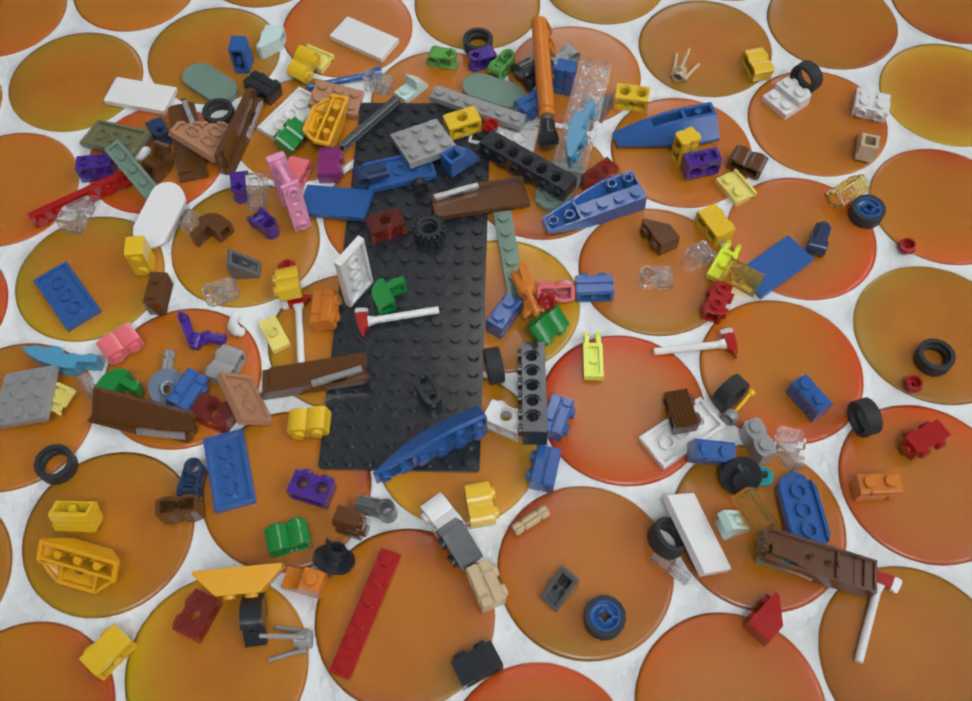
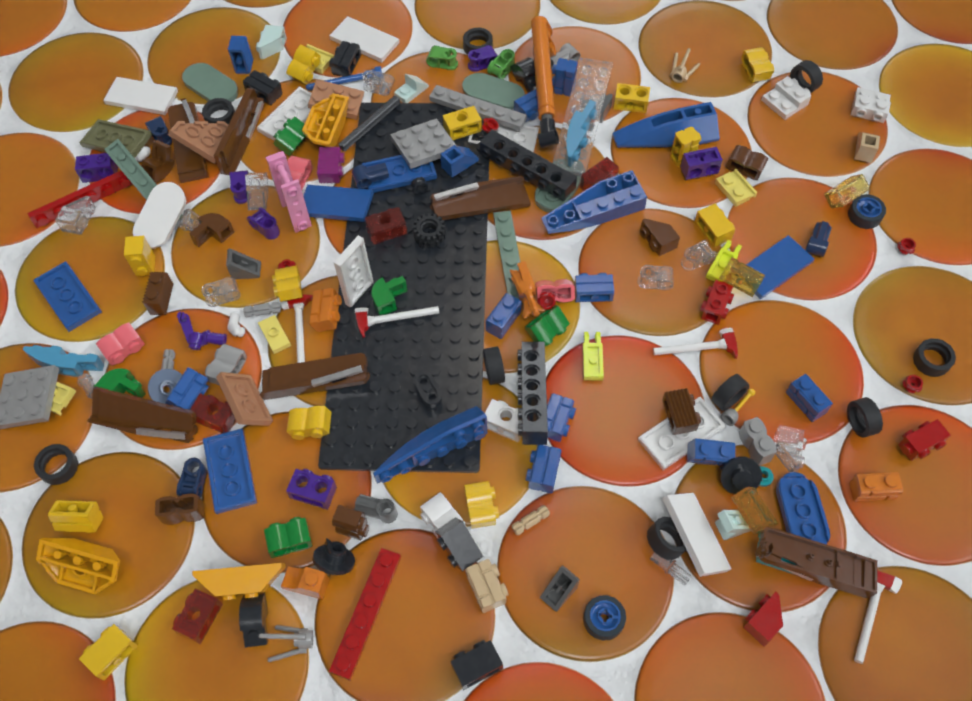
(262, 309): none -> light grey axle
(345, 59): none -> black brick

